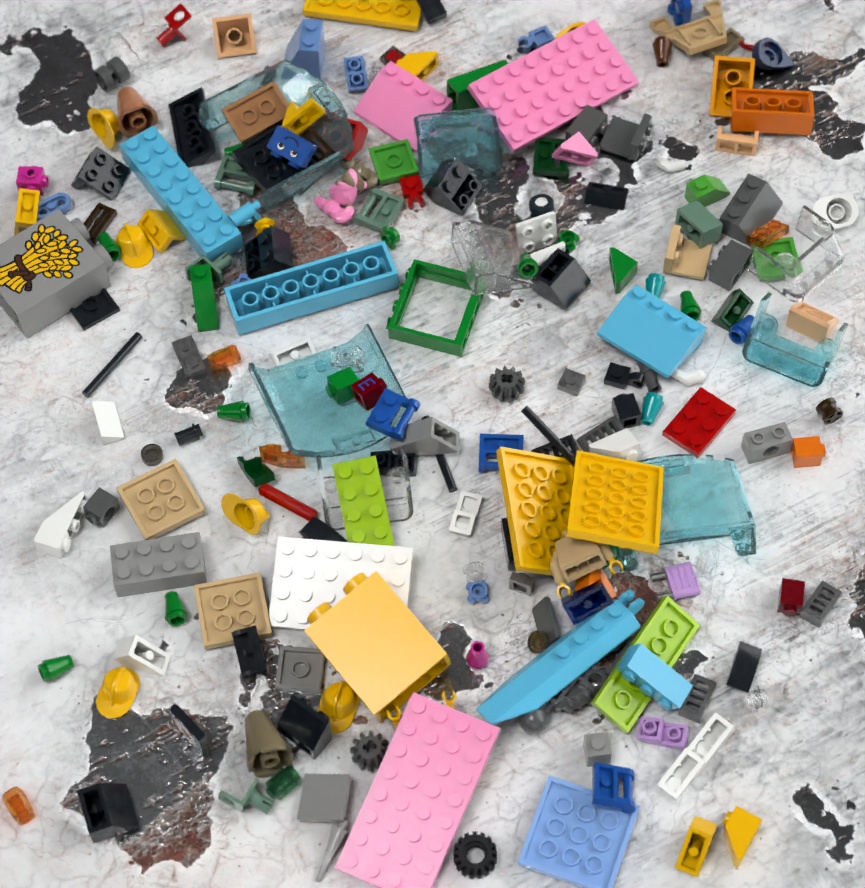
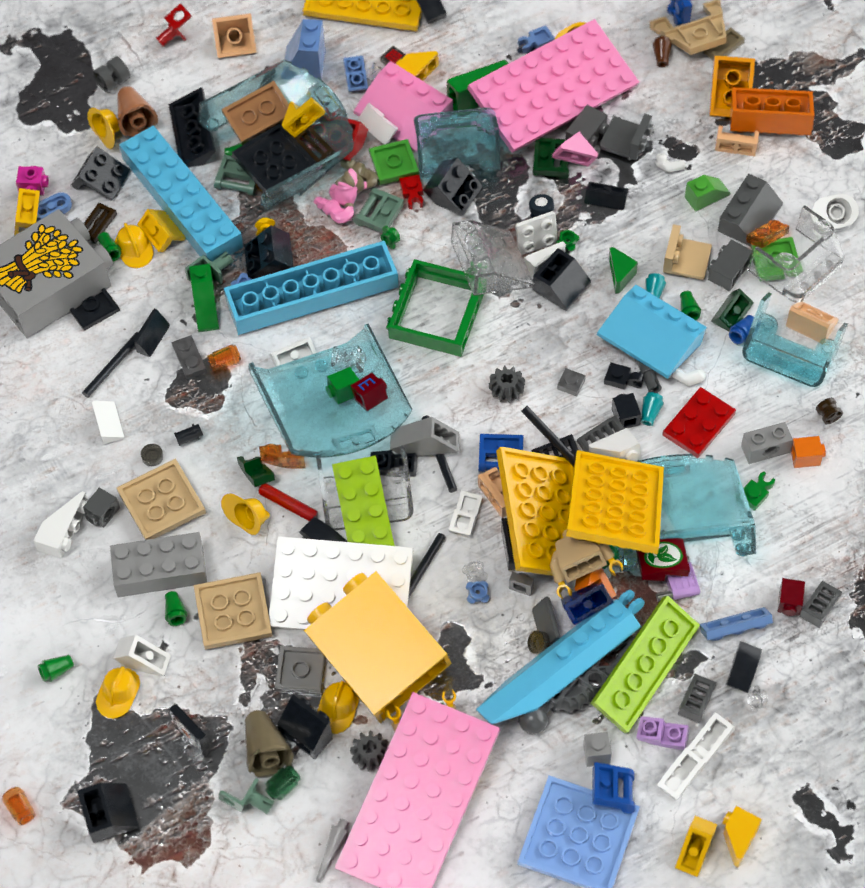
(151, 333): none -> black slope
(234, 411): green cone -> none
(246, 214): medium azure plant -> none
(249, 651): black hinge -> none
(291, 146): blue brick -> none
(324, 798): light grey tile -> none
(377, 124): none -> white slope
(386, 411): blue plate -> none
(430, 554): none -> black bar
(475, 869): black tyre -> none
(477, 655): dark pink cone -> none
(491, 486): none -> light nougat hinge
(527, 266): green cone -> none
(654, 677): medium azure brick -> none
(668, 561): none -> slope
(699, 224): sand green brick -> none
(736, 624): none -> medium blue plate
(757, 492): none -> green plate
(768, 54): dark blue piece -> none

